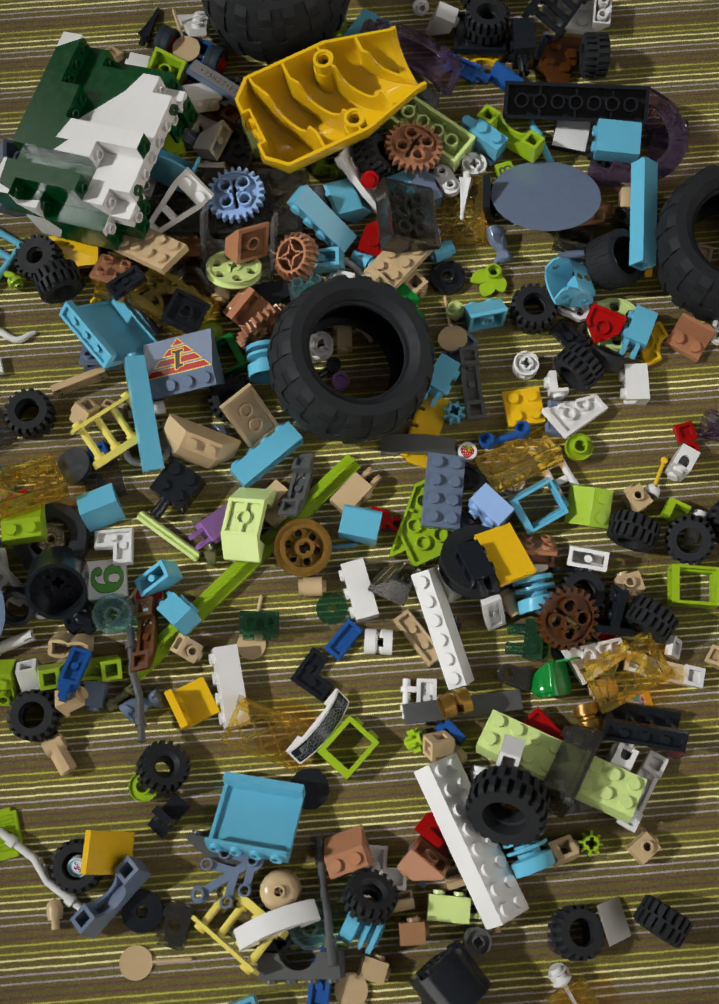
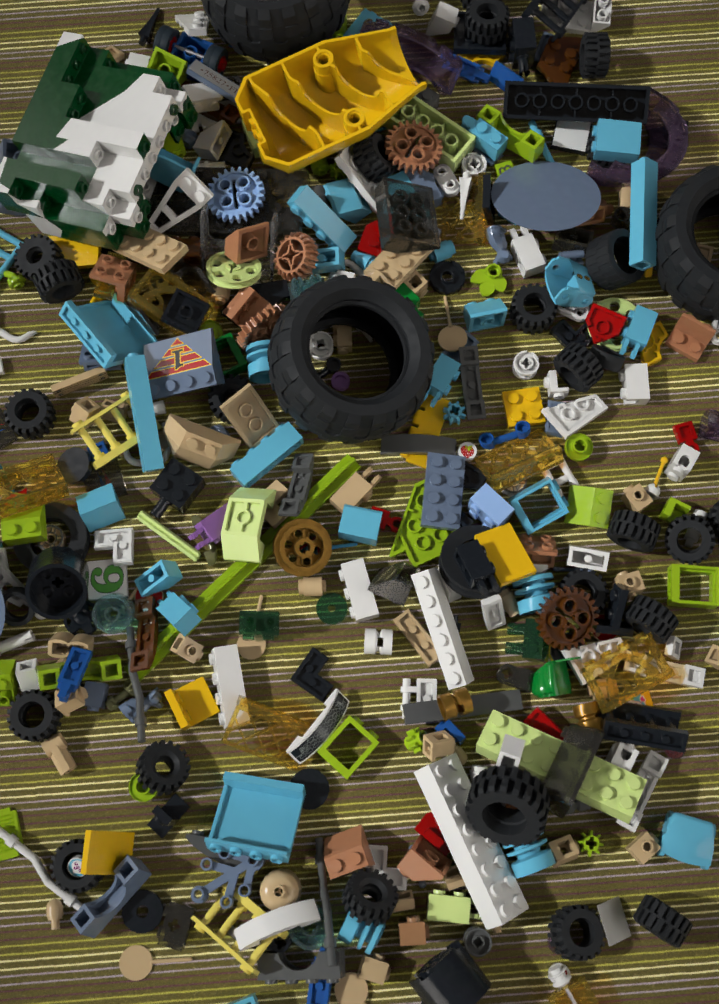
(125, 282): black plate -> none
(185, 46): tan piece -> none
(344, 639): blue tile -> none
(370, 179): red plate -> none
(455, 310): yellowish green plate -> none
(527, 253): none -> white hinge
(687, 839): none -> medium azure piece

